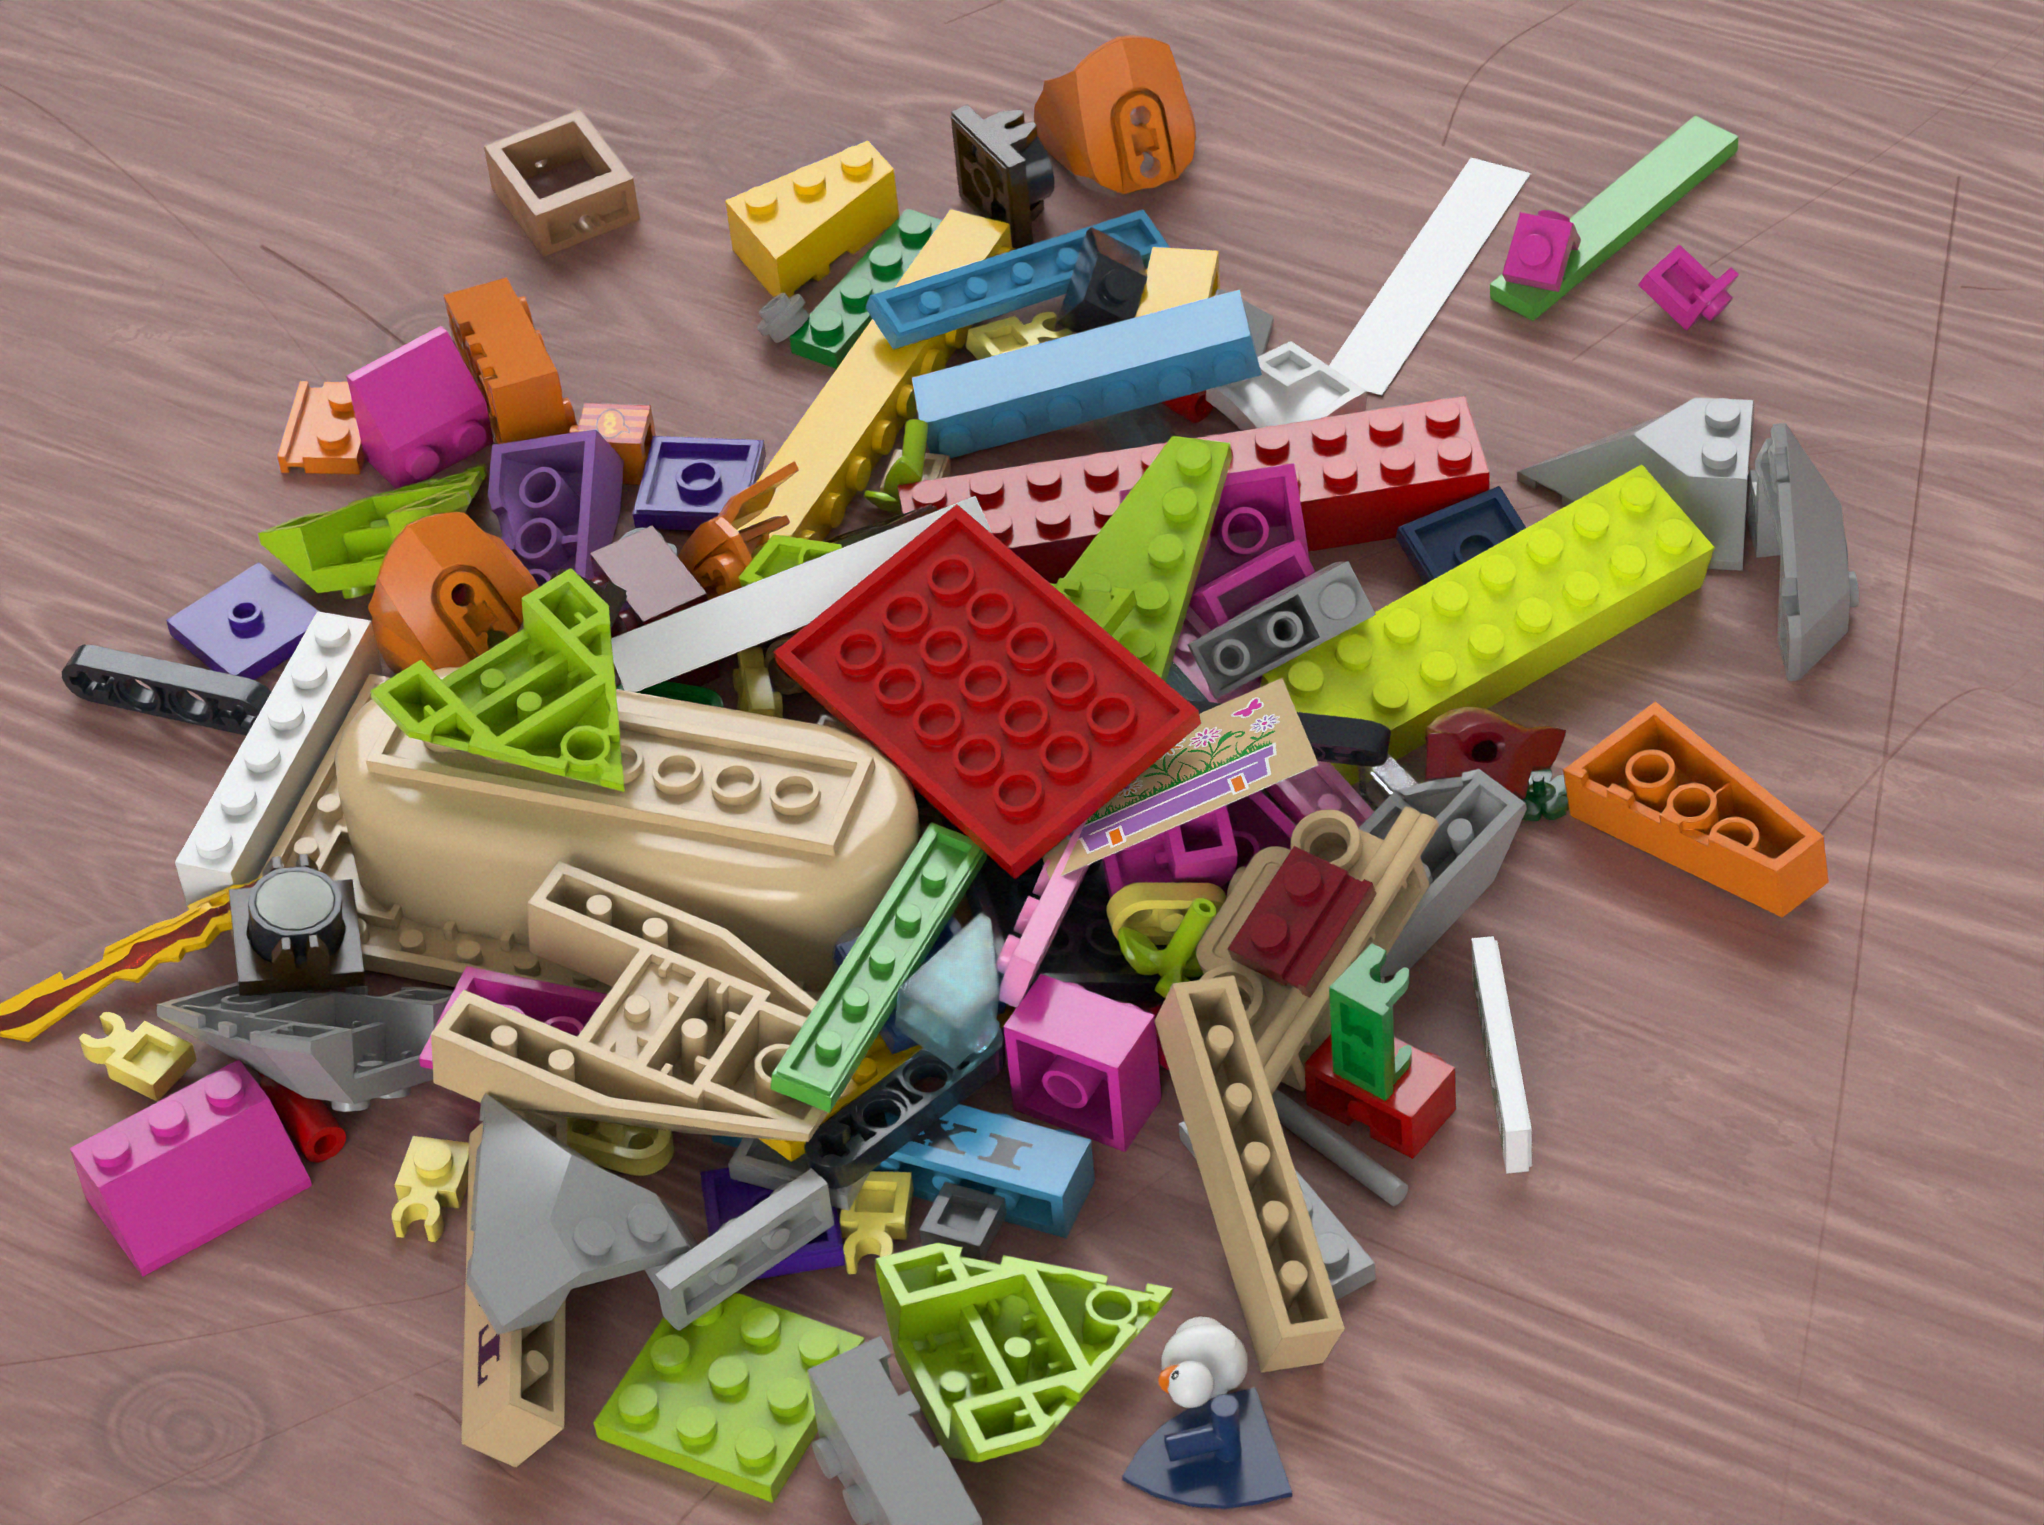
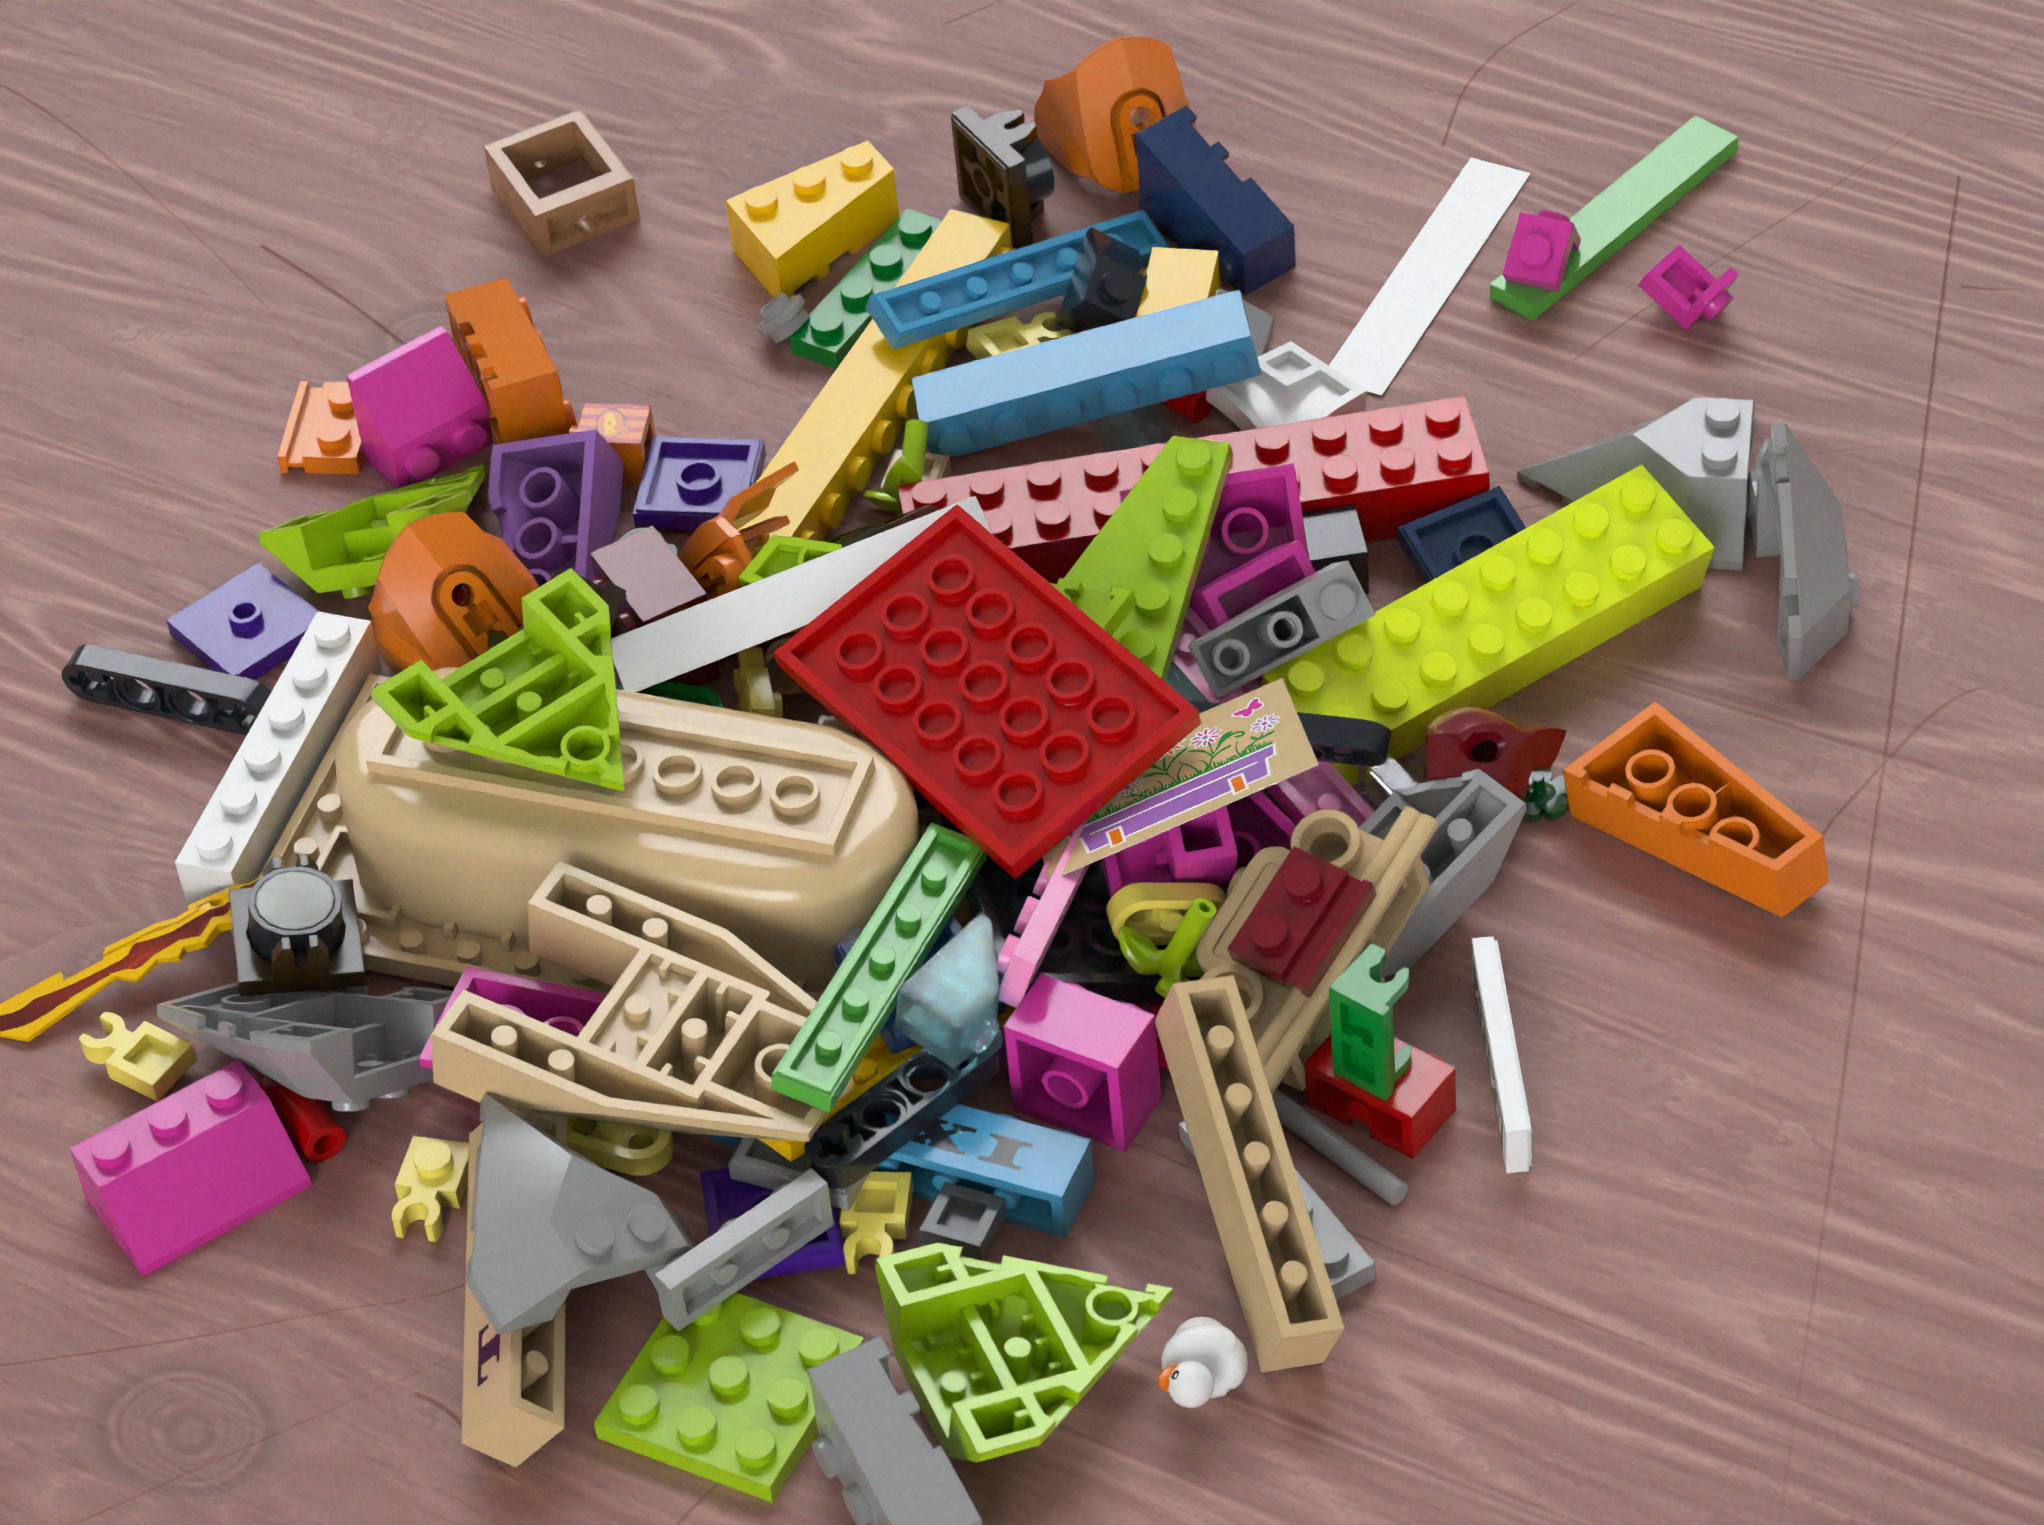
(1206, 205): none -> dark blue wedge
(1213, 1456): dark blue shield -> none
(1337, 537): none -> brick

